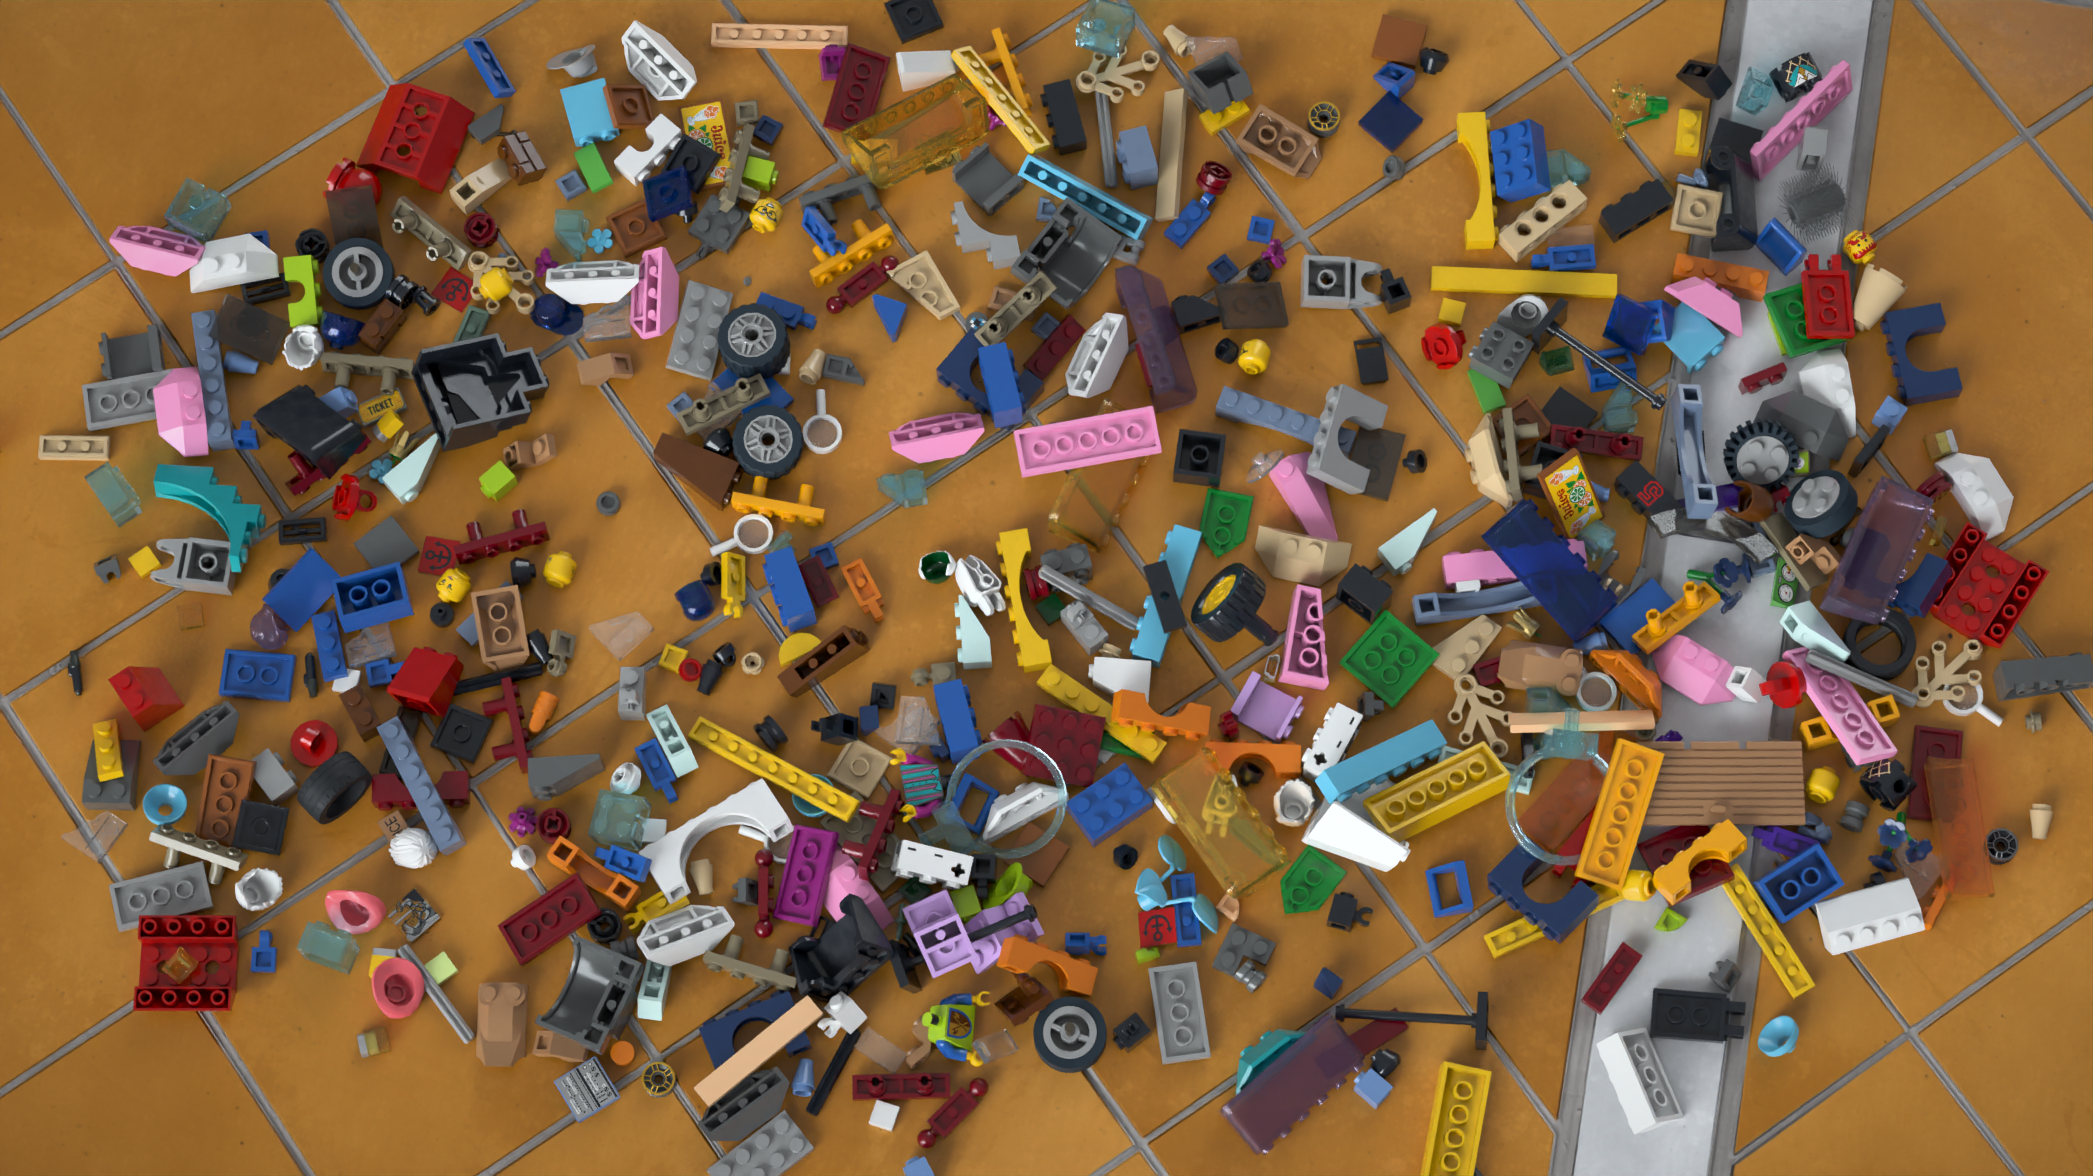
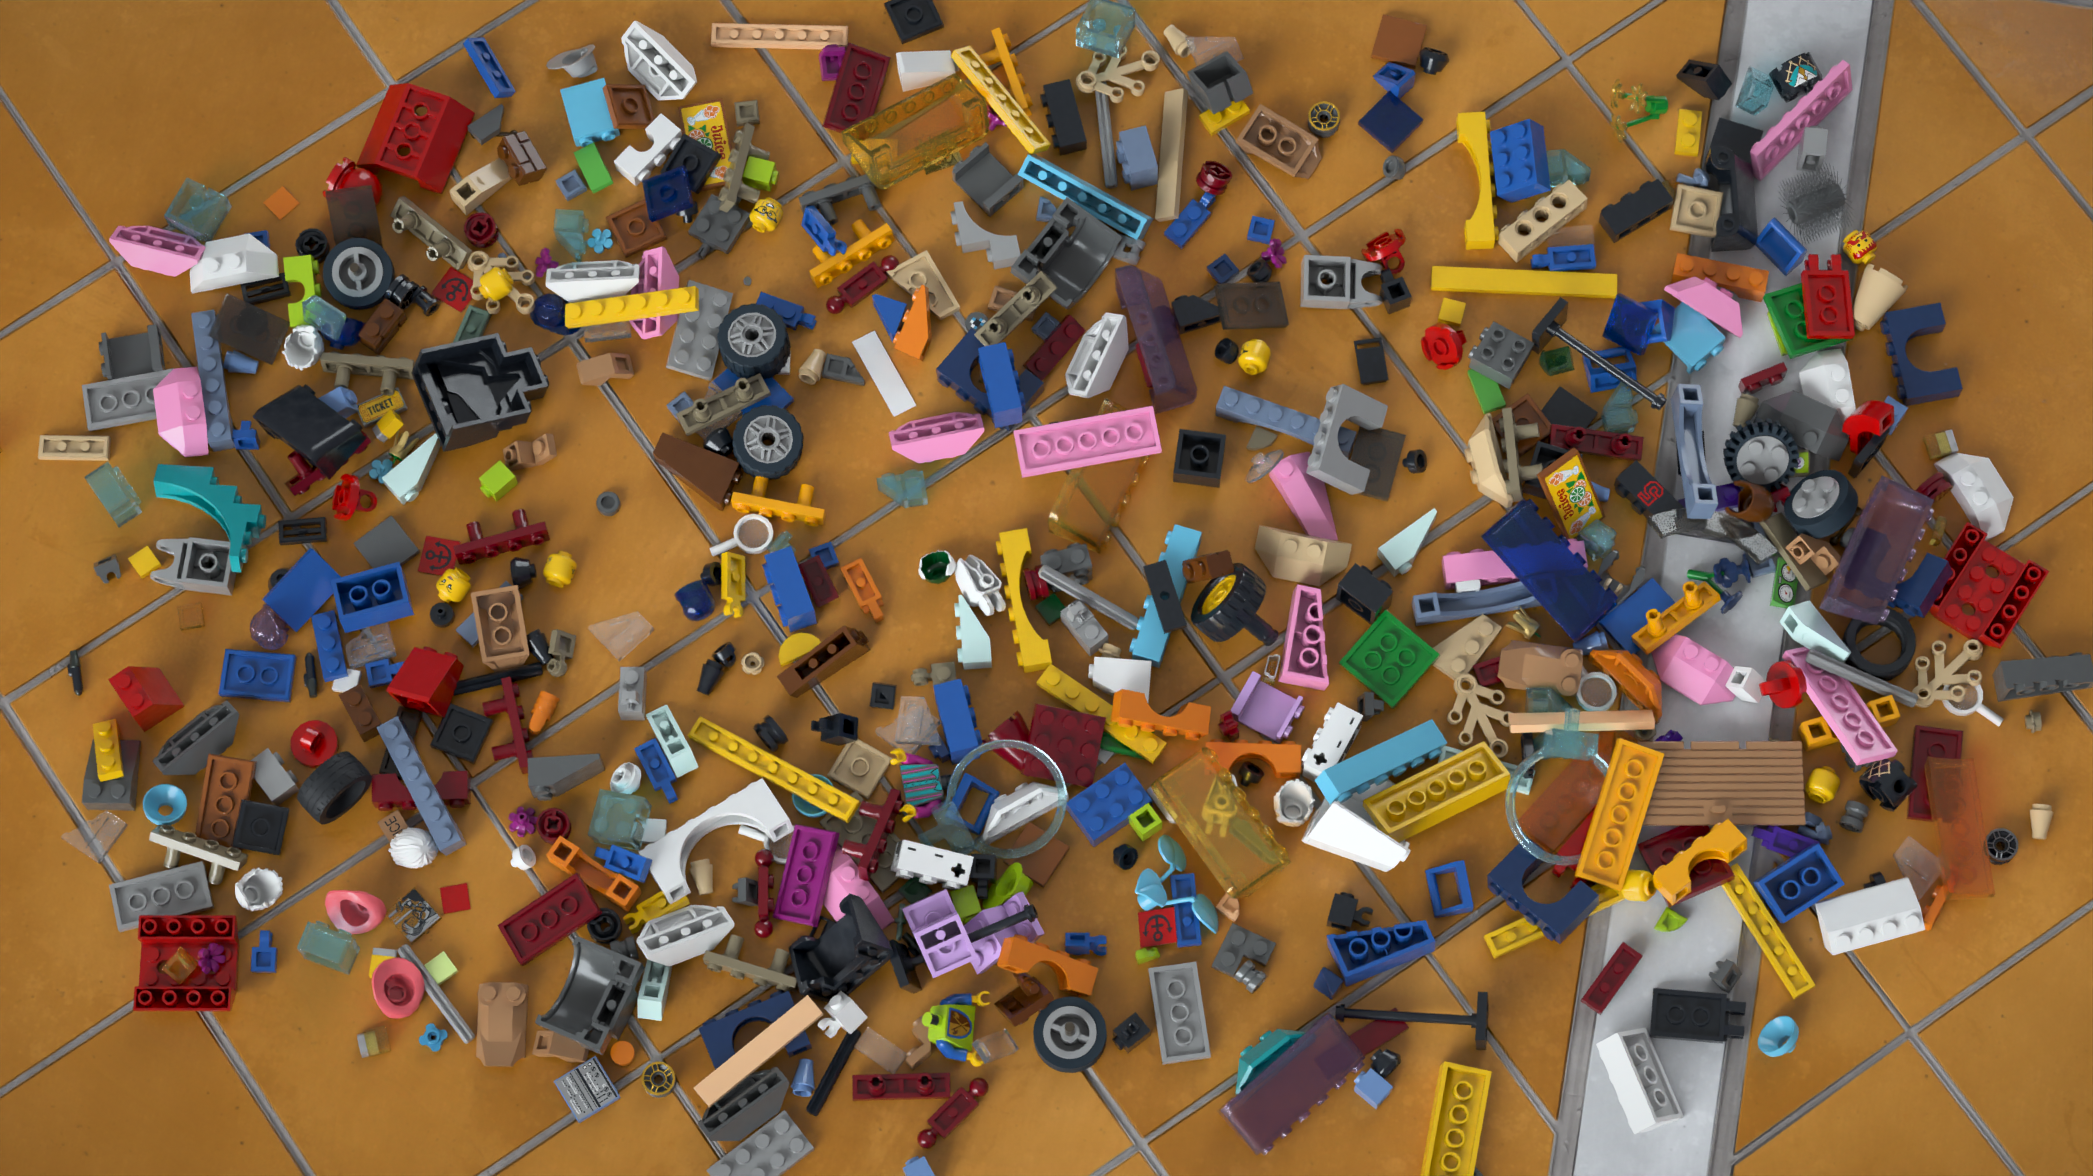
(211, 957): none -> magenta plant
(281, 203): none -> orange sticker
(323, 316): none -> clear light blue slope
(435, 1044): none -> dark azure plate
(455, 898): none -> red sticker
(632, 307): none -> yellow plate
(672, 657): yellow tile -> none
(690, 670): red plate -> none
(767, 130): dark blue plate -> none
(822, 432): piece -> none
(869, 719): dark blue slope -> none
(884, 373): none -> white sticker
(884, 1115): white tile -> none
(916, 332): none -> orange slope
(1145, 822): none -> lime brick
(1208, 566): none -> reddish brown brick
(1225, 520): green tile -> none
(1261, 439): none -> dark tan tile
(1309, 881): green tile -> none
(1378, 950): none -> blue wedge
(1385, 247): none -> red tile
(1523, 314): light grey piece -> none
(1745, 409): none -> dark tan cone
(1867, 419): none -> red arch
(1893, 834): dark blue plant -> none

